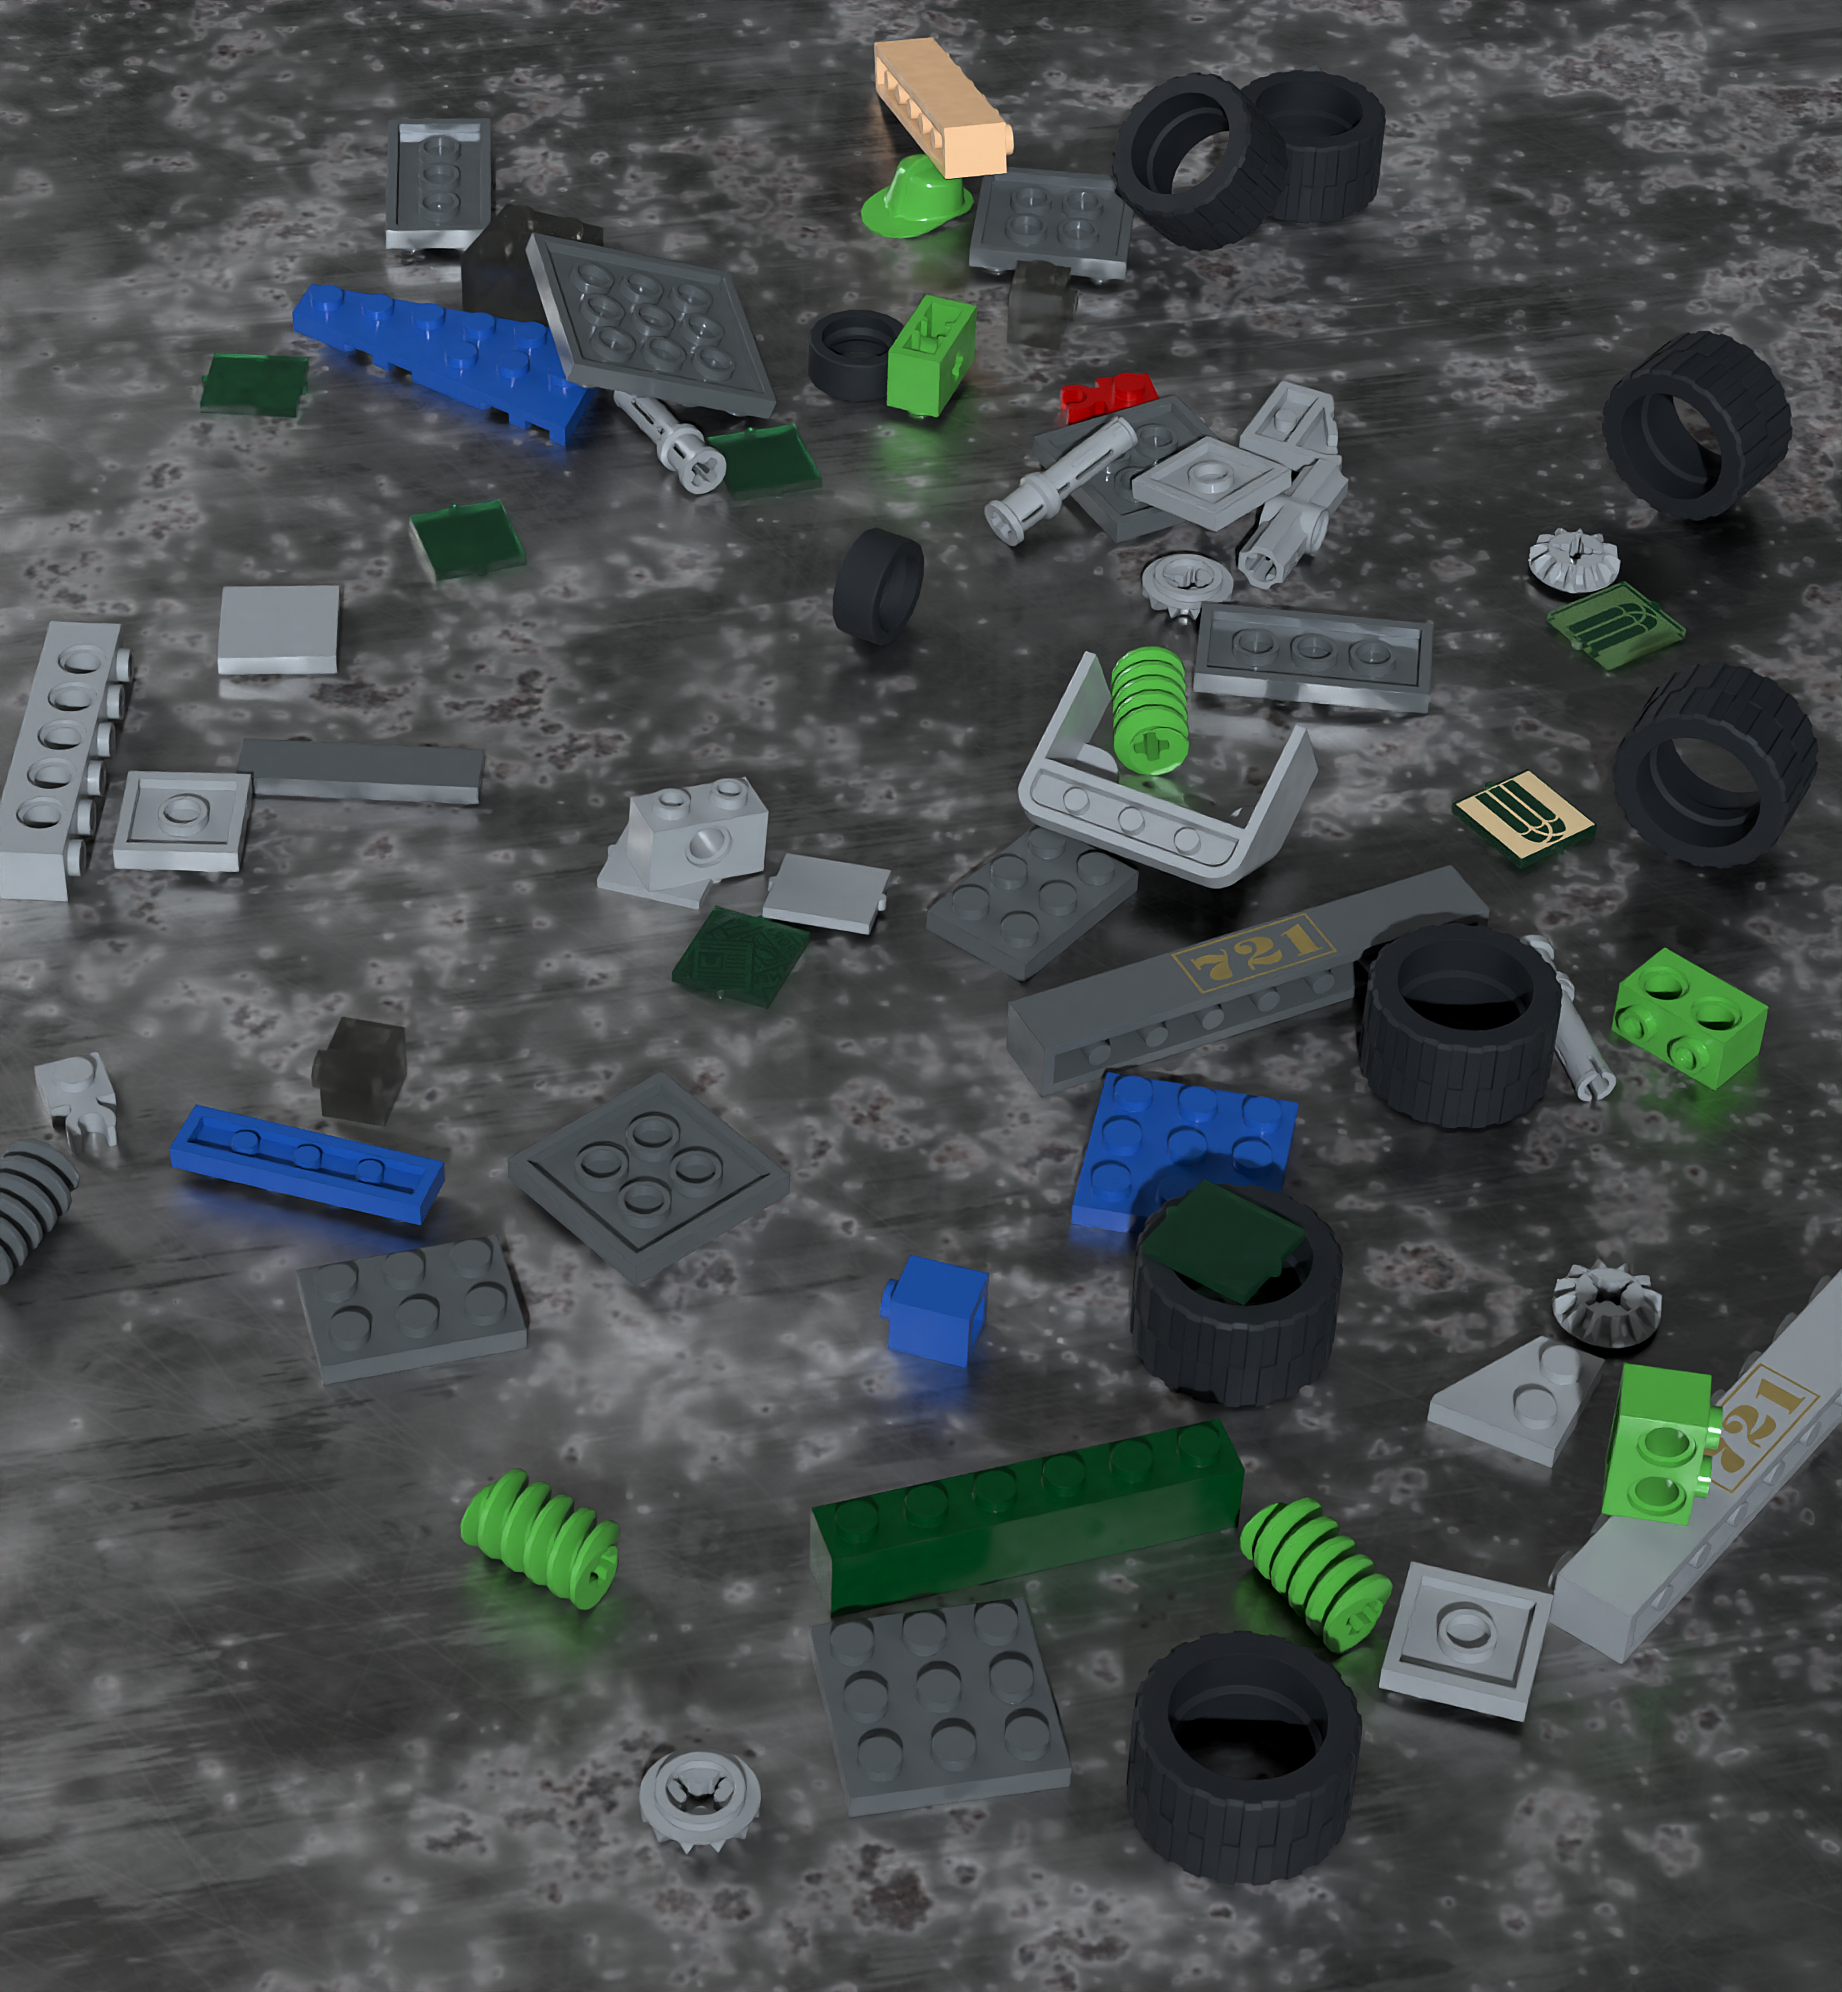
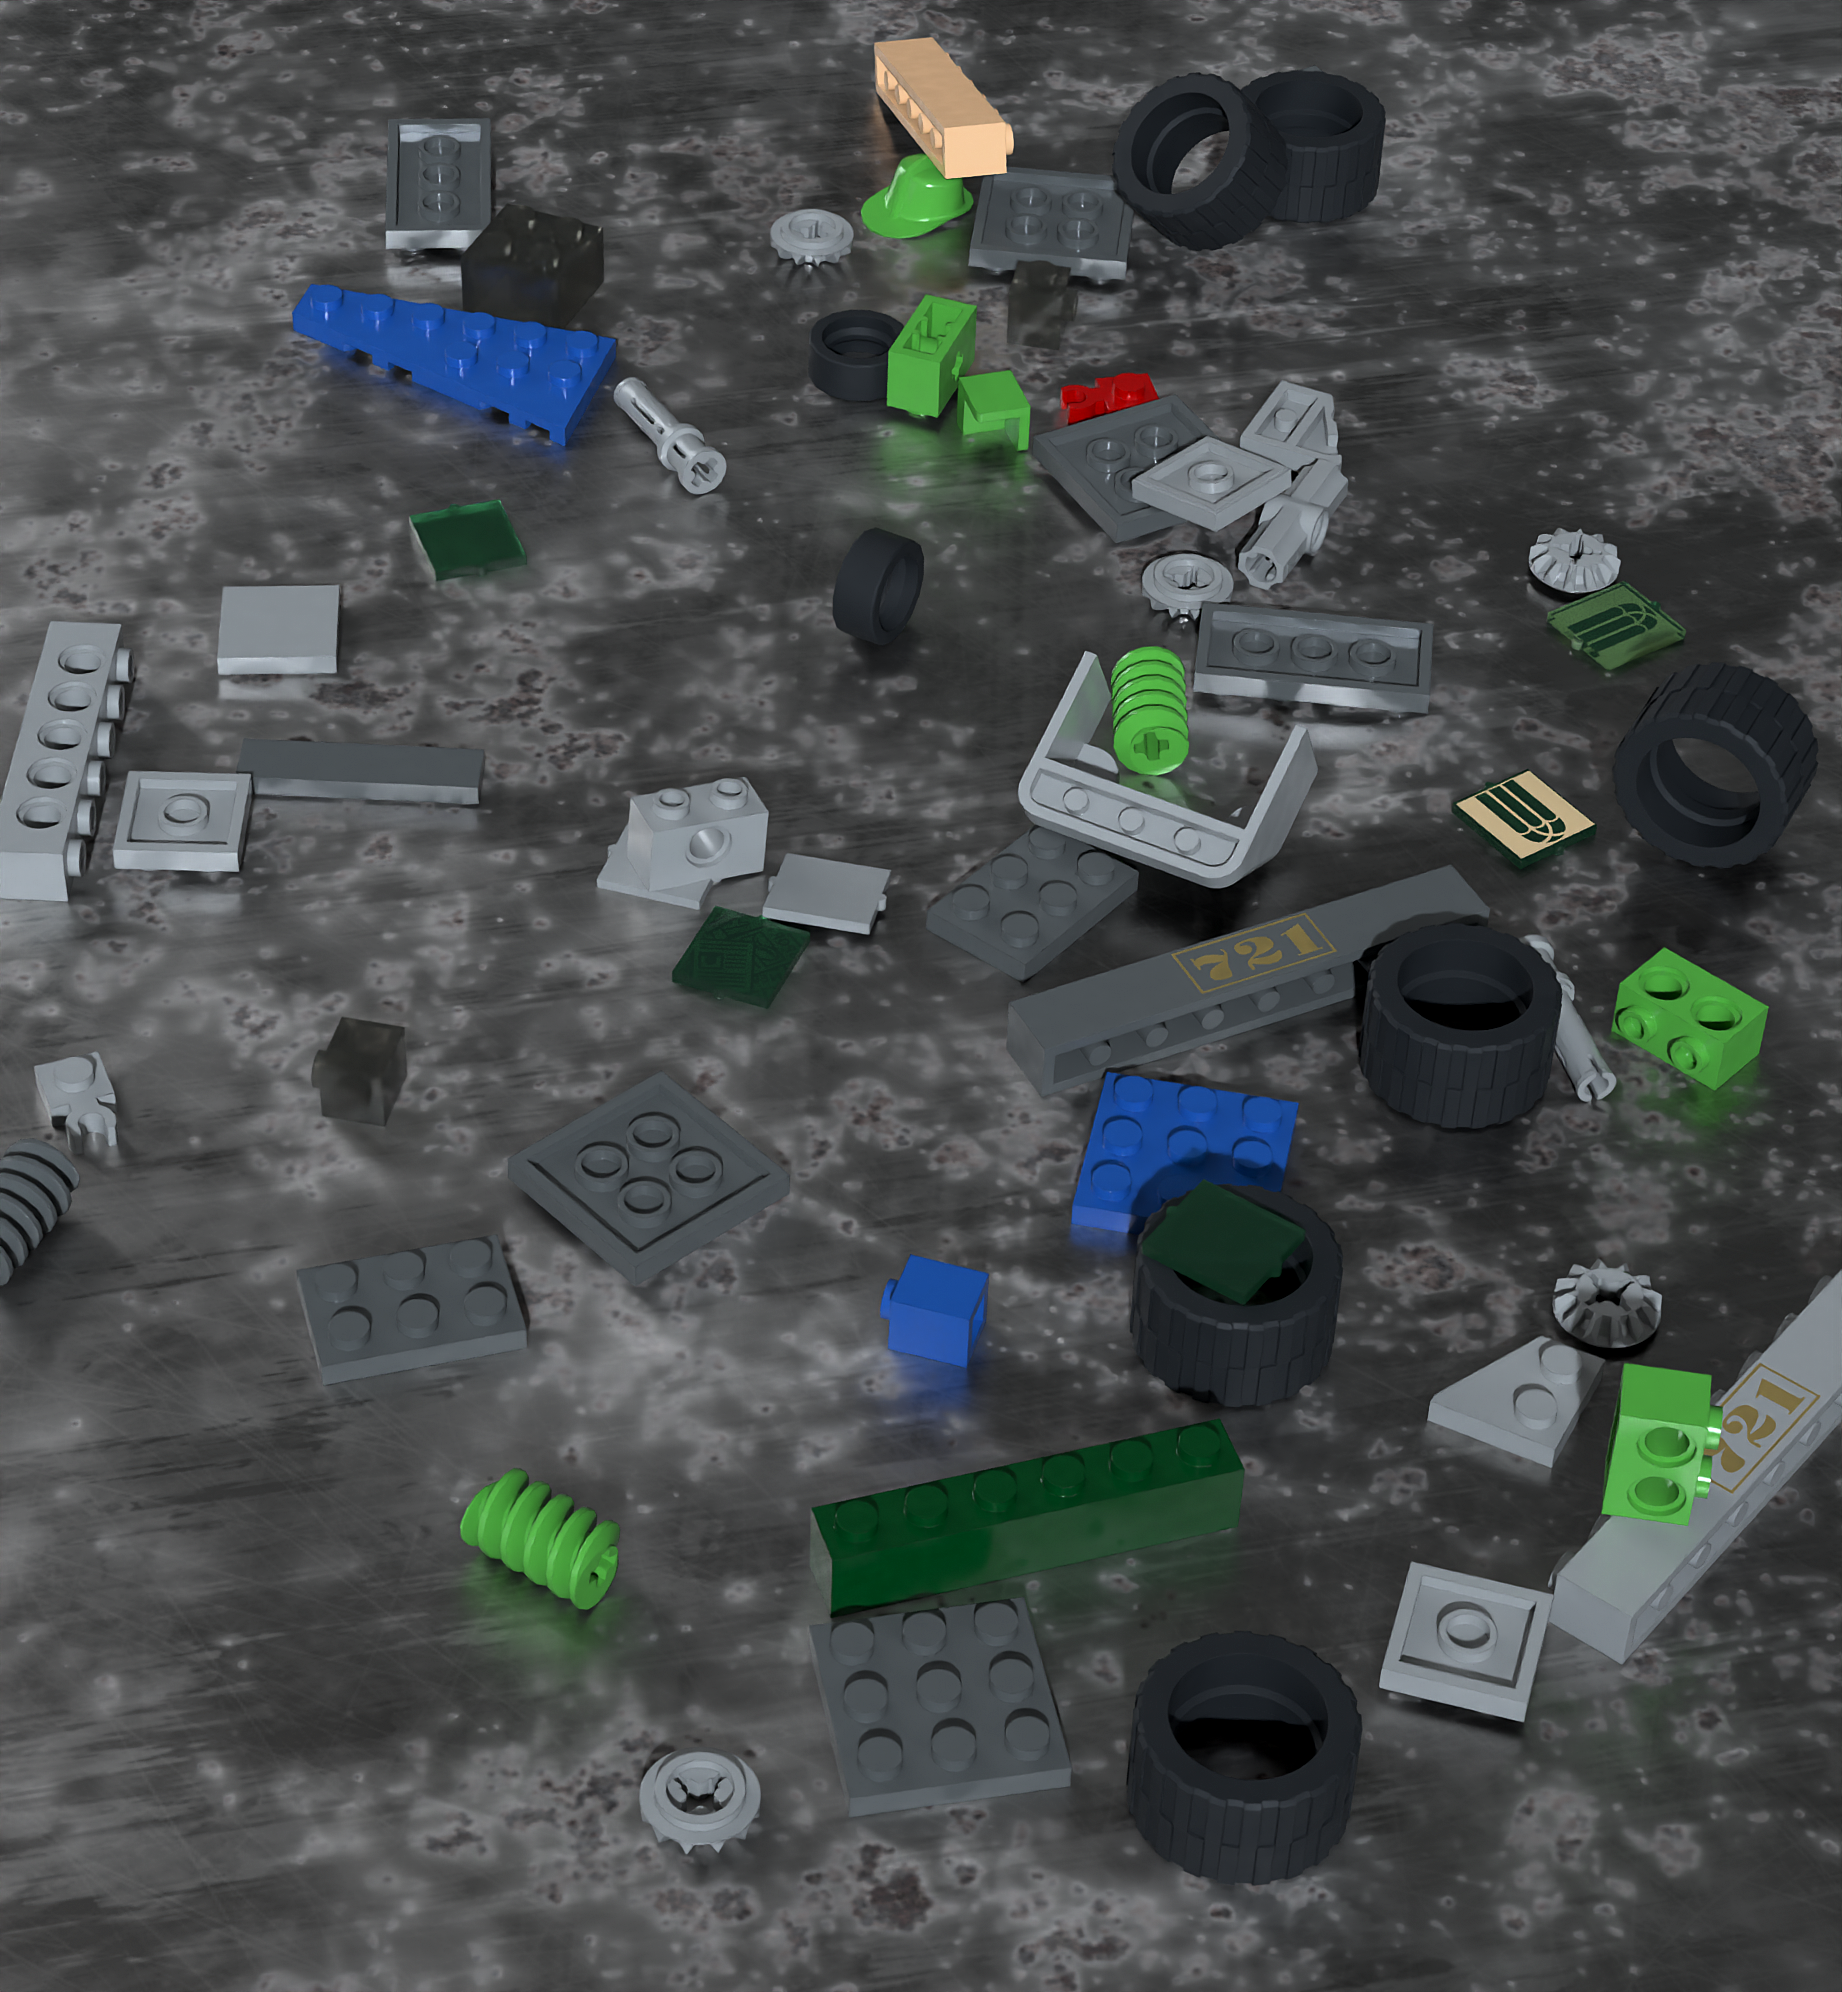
(254, 385): clear green piece -> none
(307, 1164): blue plate -> none
(649, 327): dark grey plate -> none
(766, 462): clear green piece -> none
(798, 232): none -> light grey gear
(994, 403): none -> bright green panel
(1042, 493): light grey pin -> none
(1317, 1571): bright green piece -> none
(1733, 395): black tyre -> none

